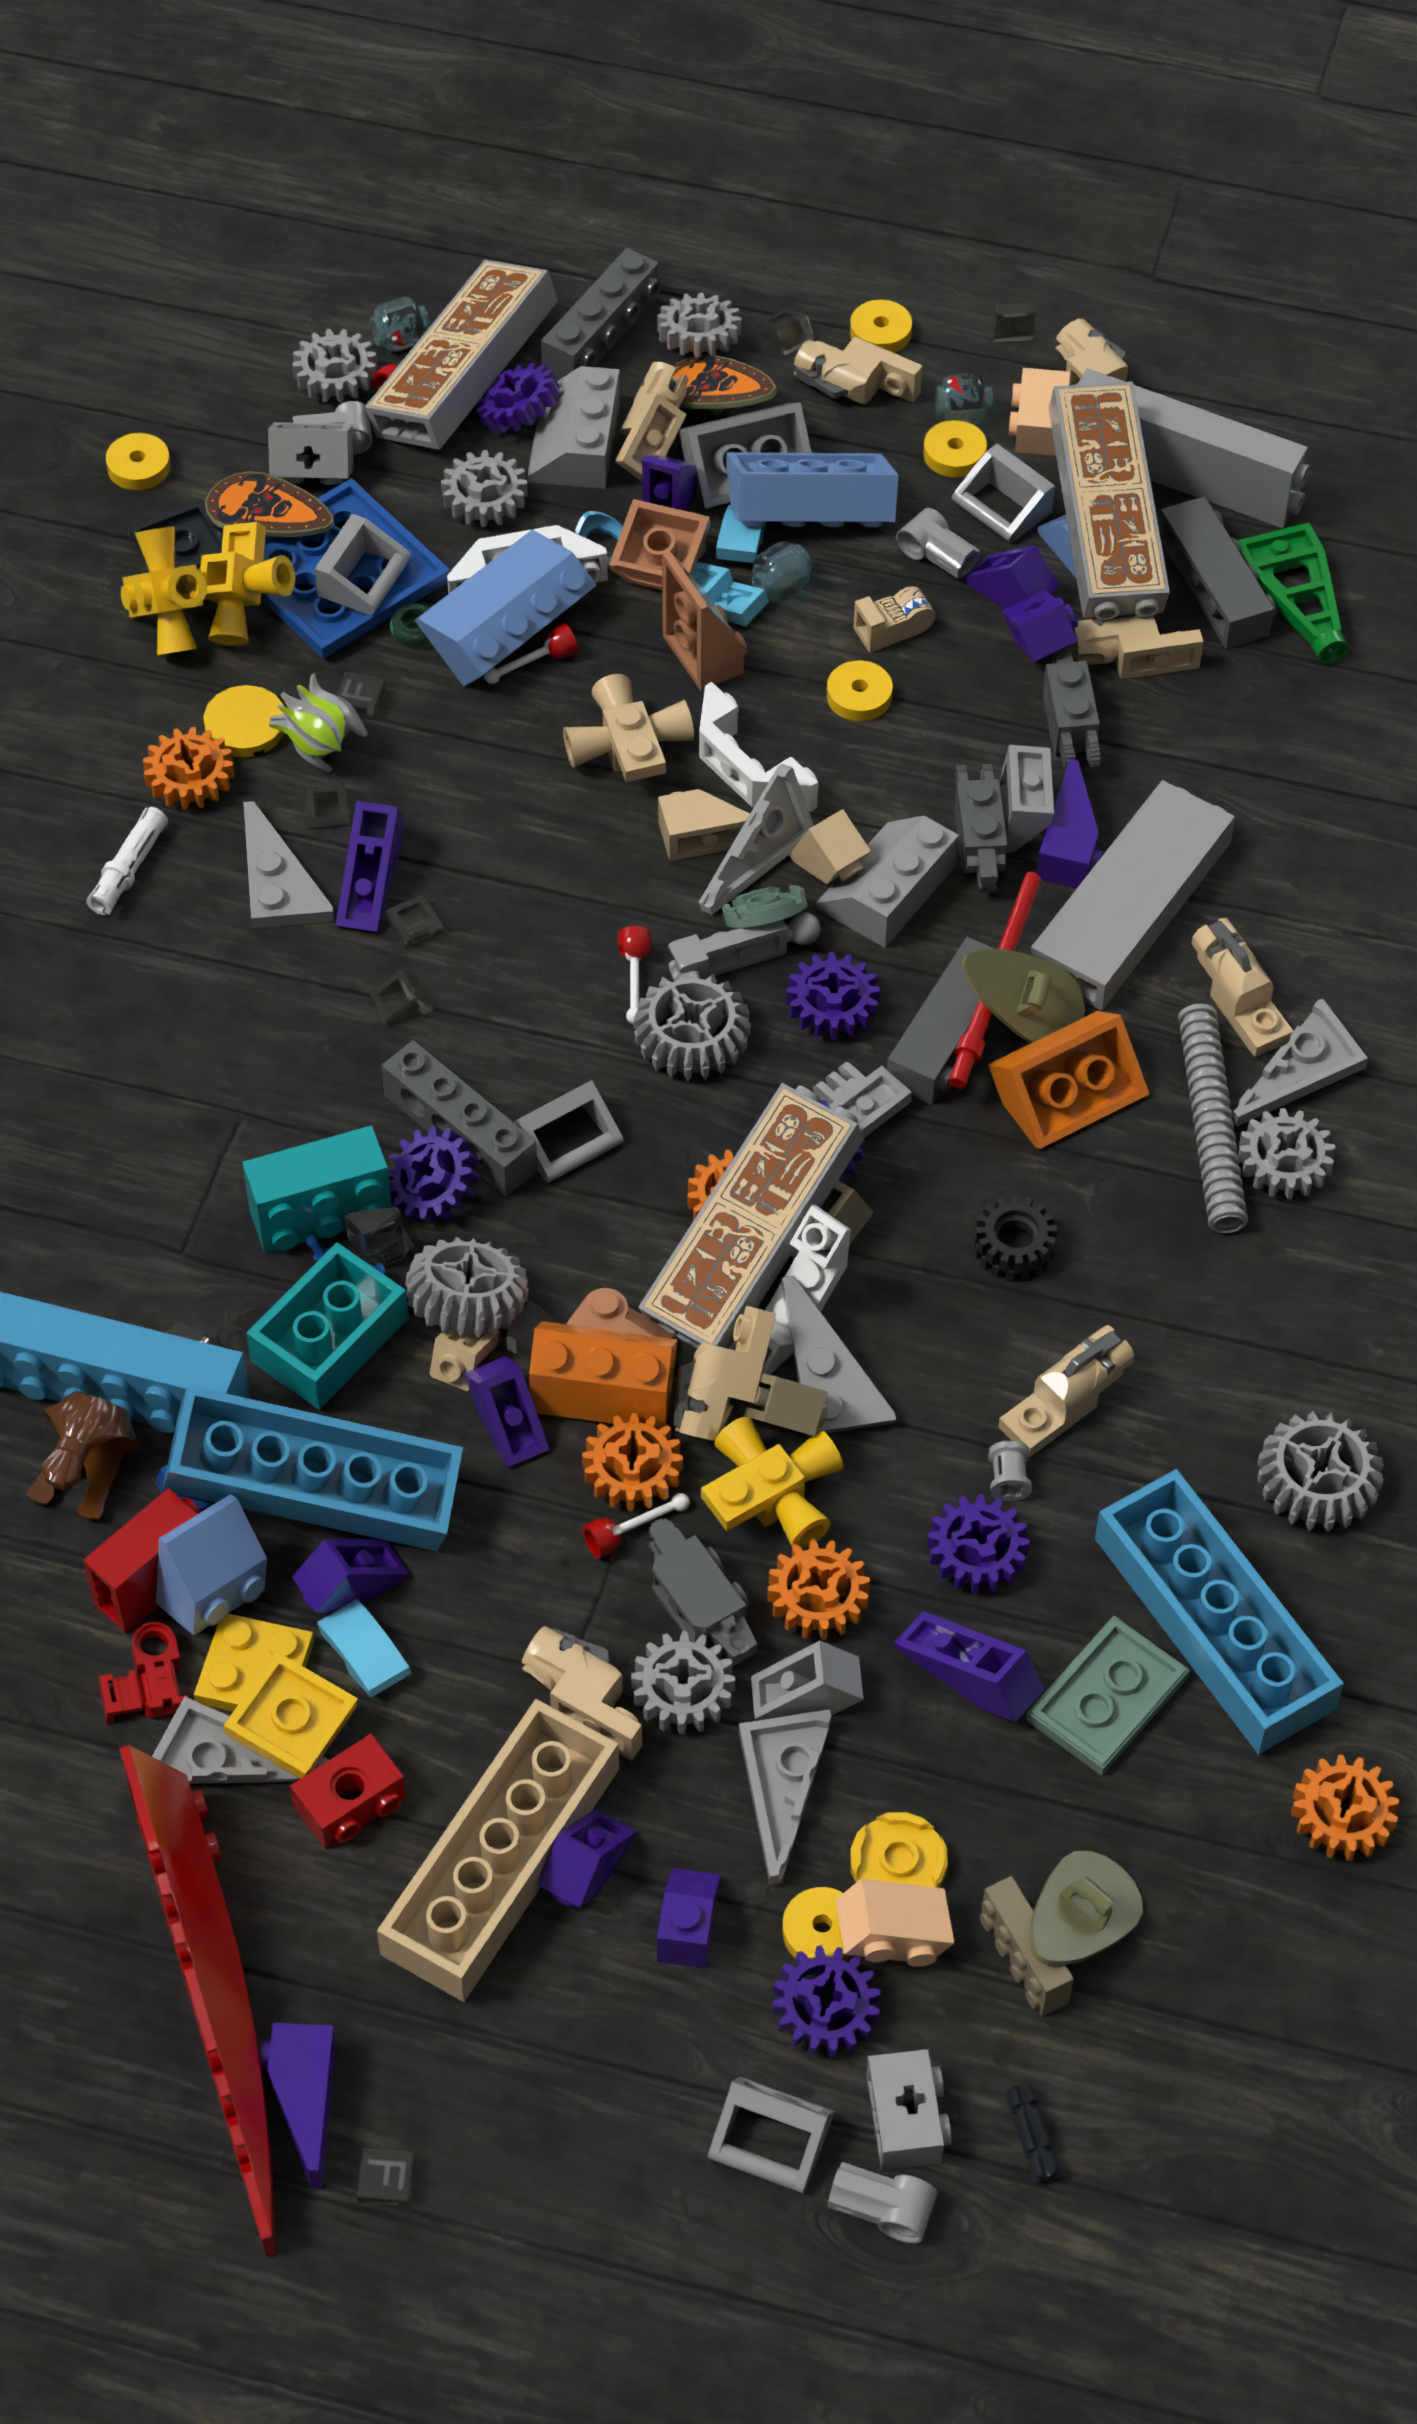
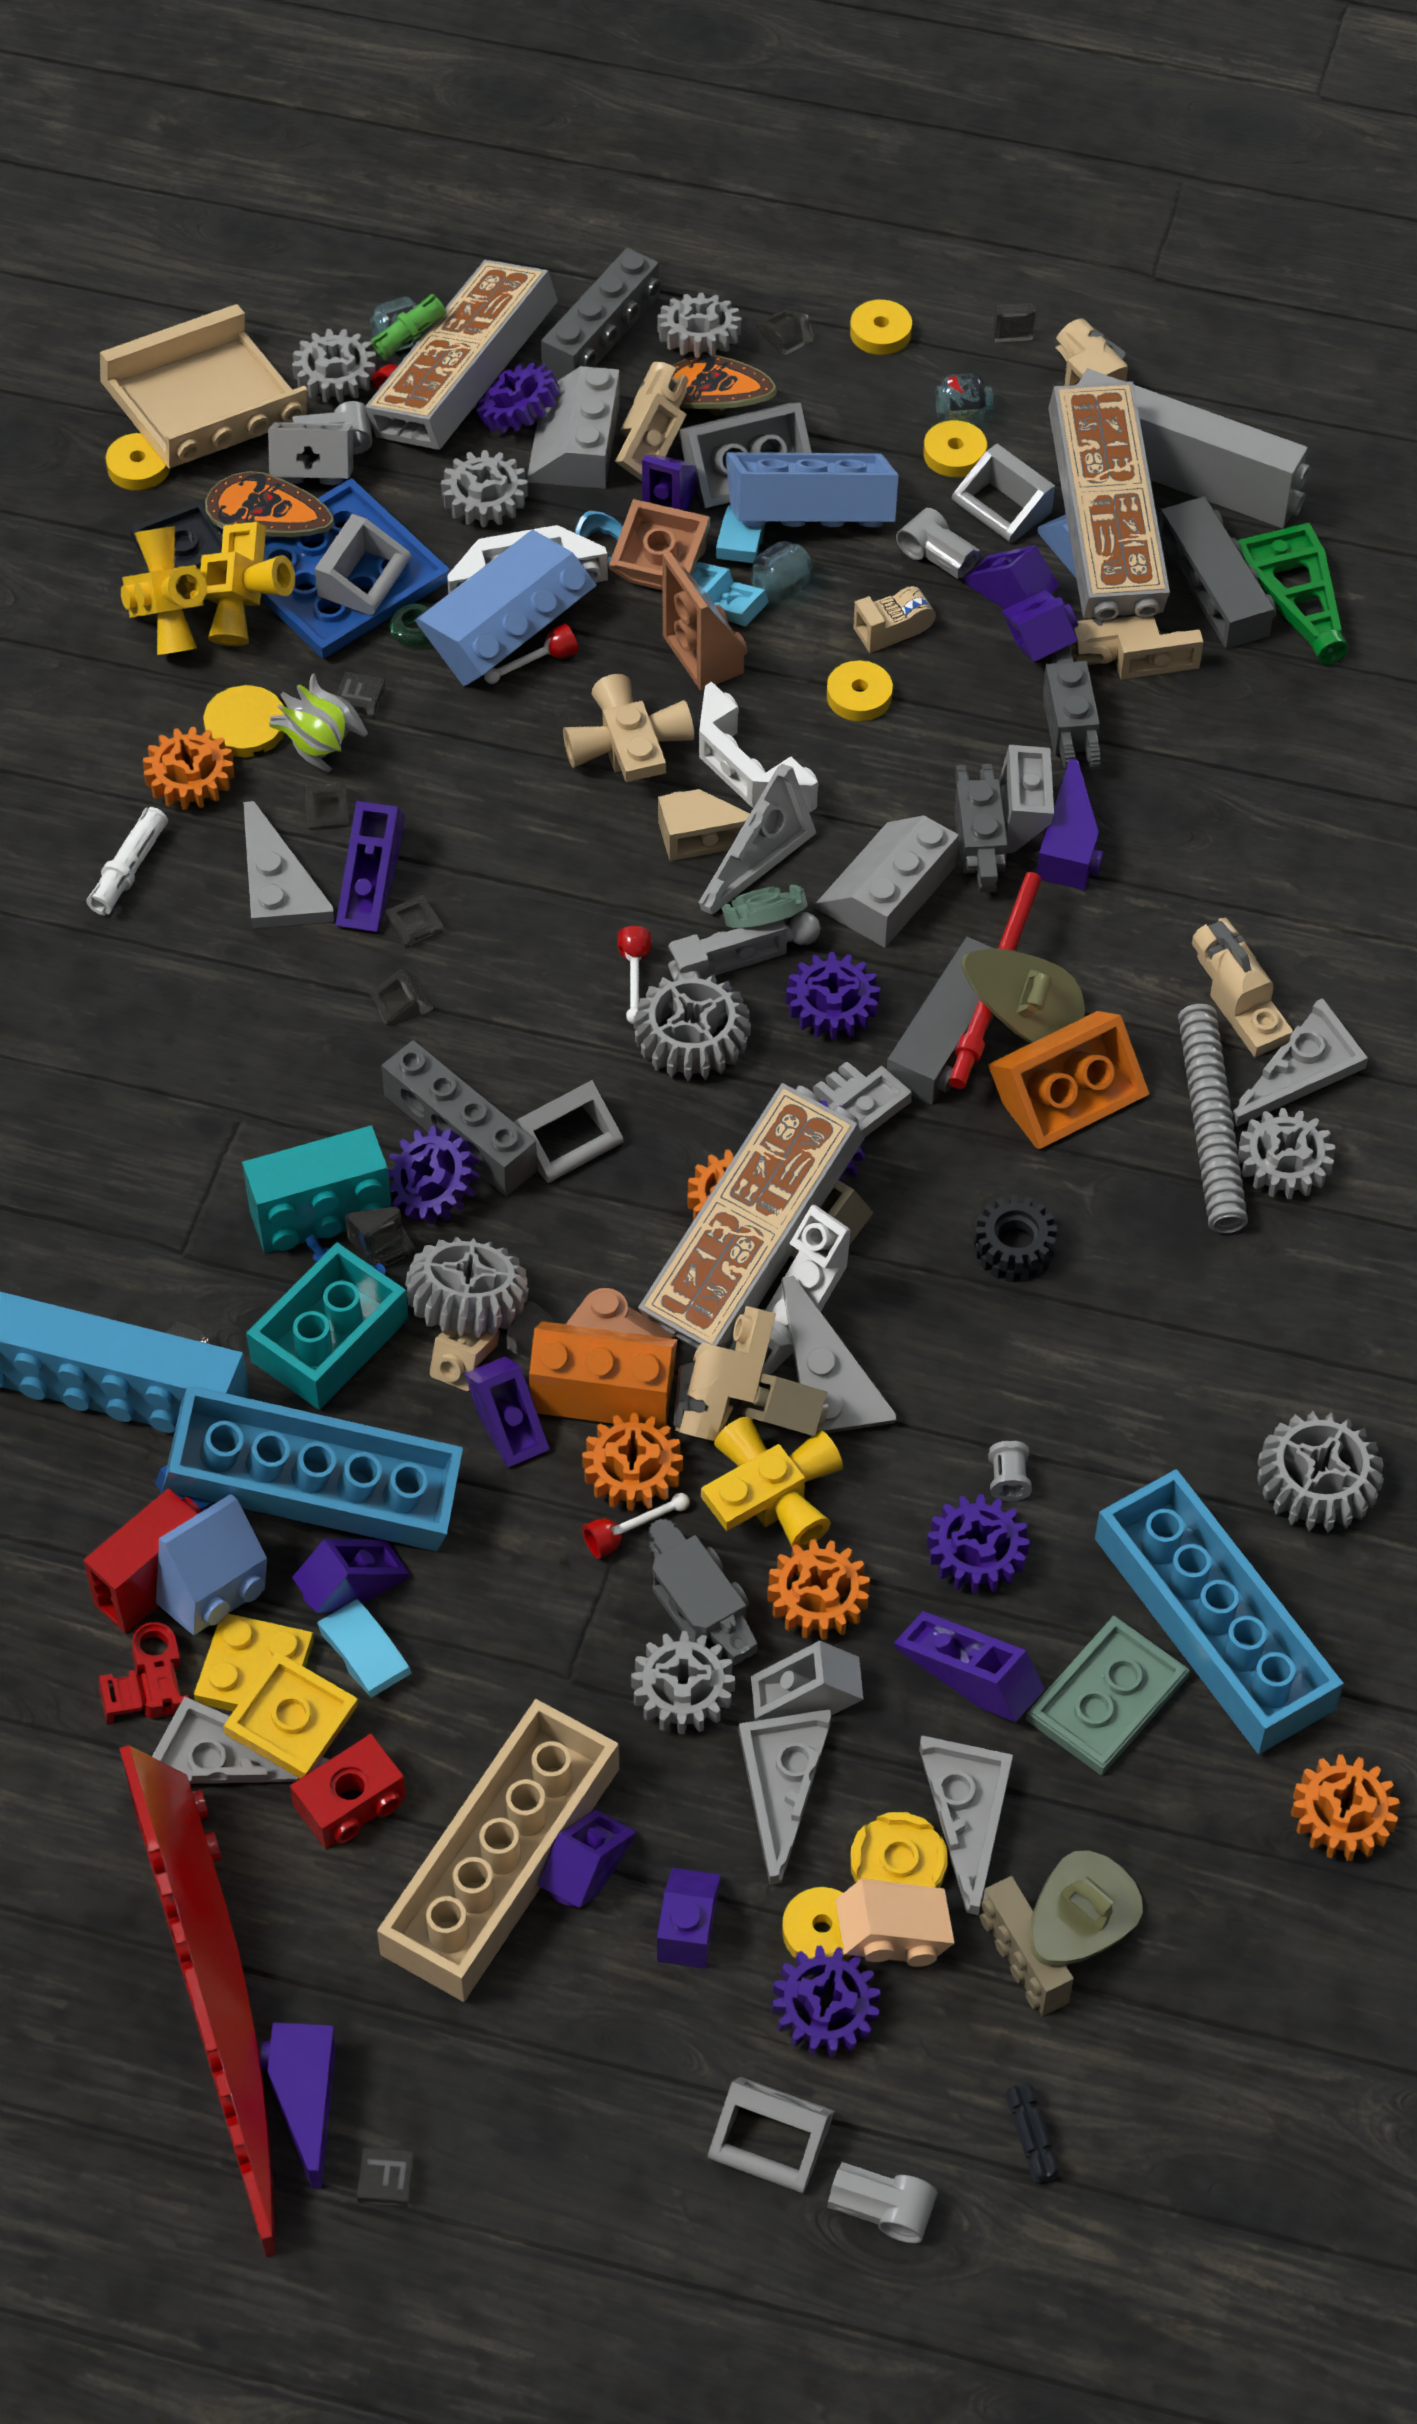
(92, 1437): reddish brown piece -> none
(199, 387): none -> tan panel
(408, 327): none -> bright green pin
(583, 1685): tan plate -> none
(831, 849): tan slope -> none
(857, 371): tan plate -> none
(901, 2137): light grey brick -> none
(969, 1799): none -> light grey wing
(1033, 421): light nougat brick -> none
(1068, 1390): tan plate -> none
(1135, 890): light grey brick -> none

